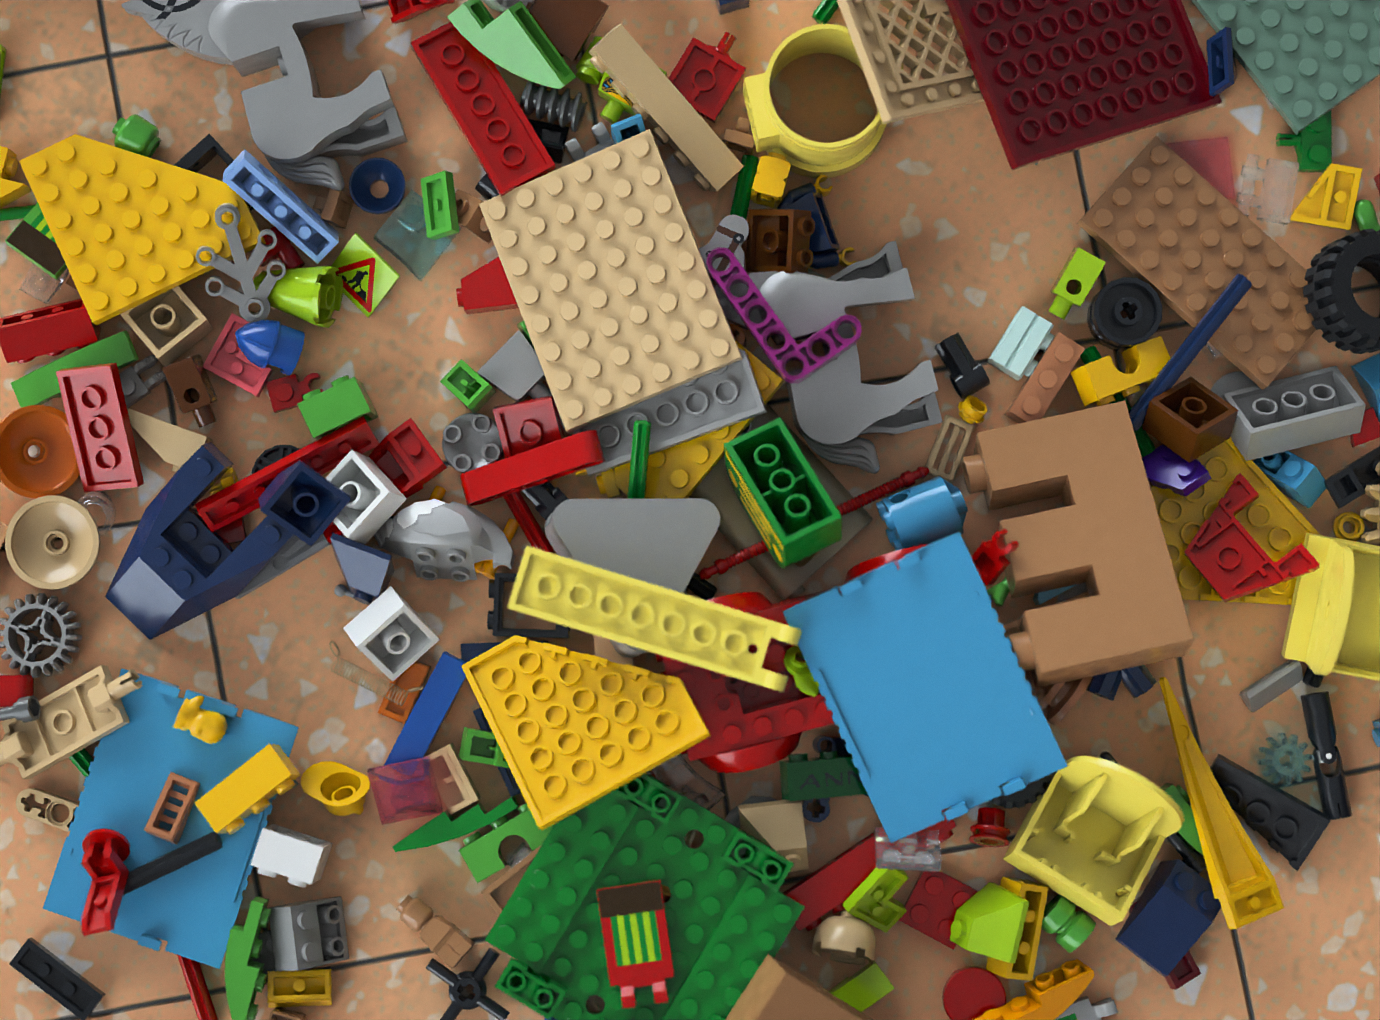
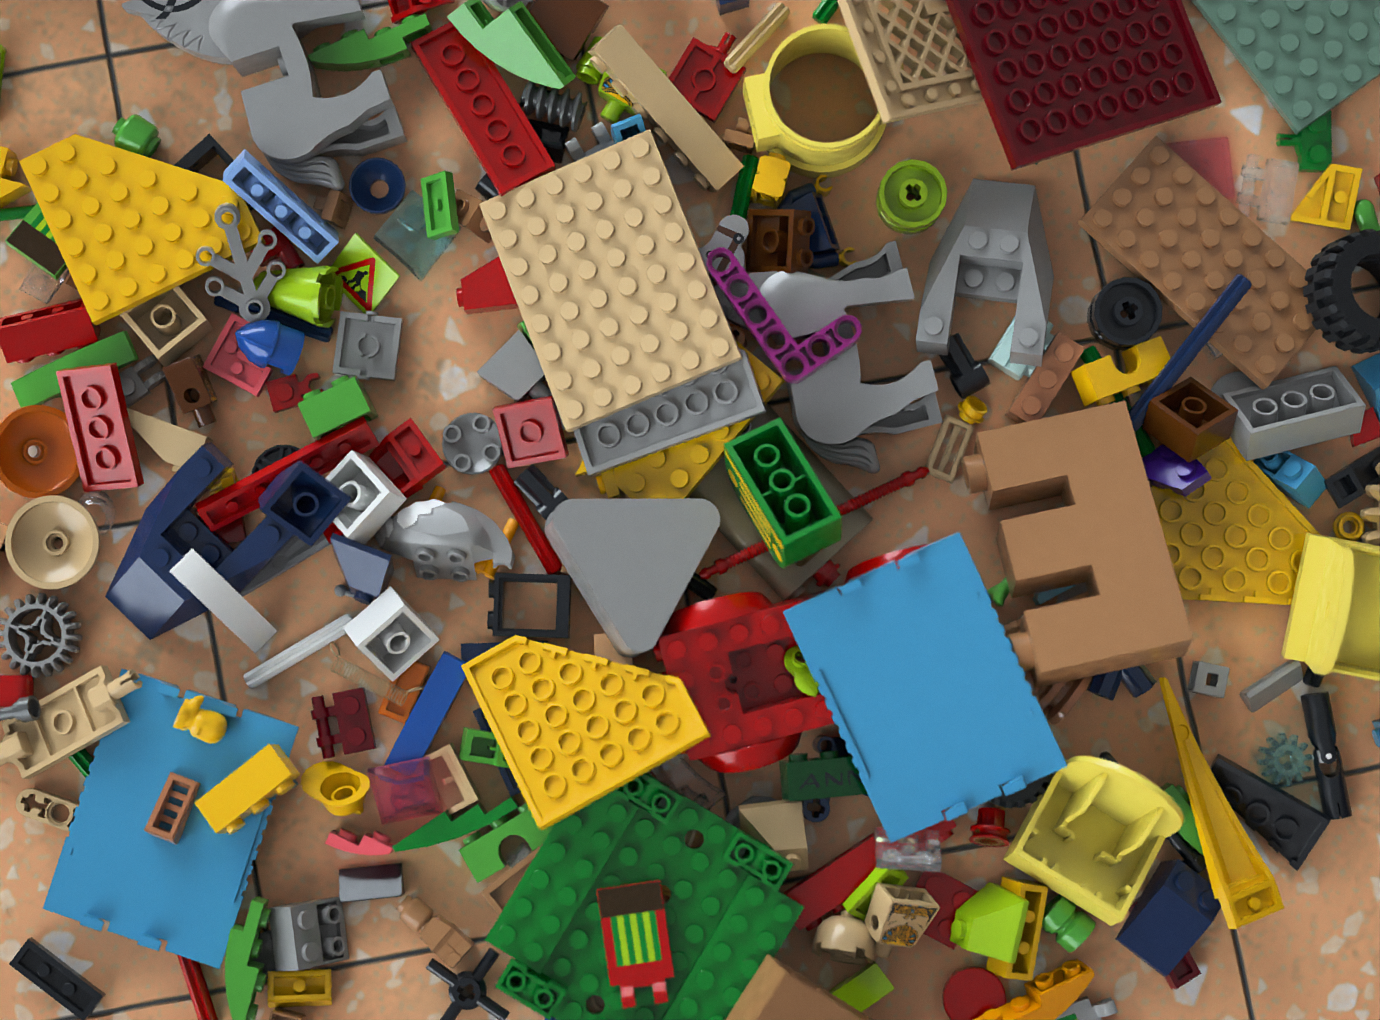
(104, 863): red piece -> none
(172, 861): black axle -> none
(223, 600): none -> white slope
(291, 855): white brick -> none
(297, 652): none -> white axle
(319, 333): none -> dark blue axle
(353, 722): none -> dark red plate
(359, 52): none -> bright green slope
(367, 346): none -> light grey plate
(370, 844): none -> coral slope
(371, 882): none -> slope
(468, 386): bright green slope -> none
(532, 468): red beam -> none
(639, 459): green axle -> none
(648, 616): light yellow hinge -> none
(756, 37): none -> tan axle
(827, 573): none -> red plate
(898, 916): none -> tan torso
(917, 179): none -> lime wheel
(923, 513): dark azure cylinder -> none
(991, 558): red plate -> none
(993, 254): none -> light grey wedge
(1084, 270): lime torso -> none
(1199, 675): none -> light grey piece
(1221, 62): dark blue slope -> none
(1232, 558): red wing -> none

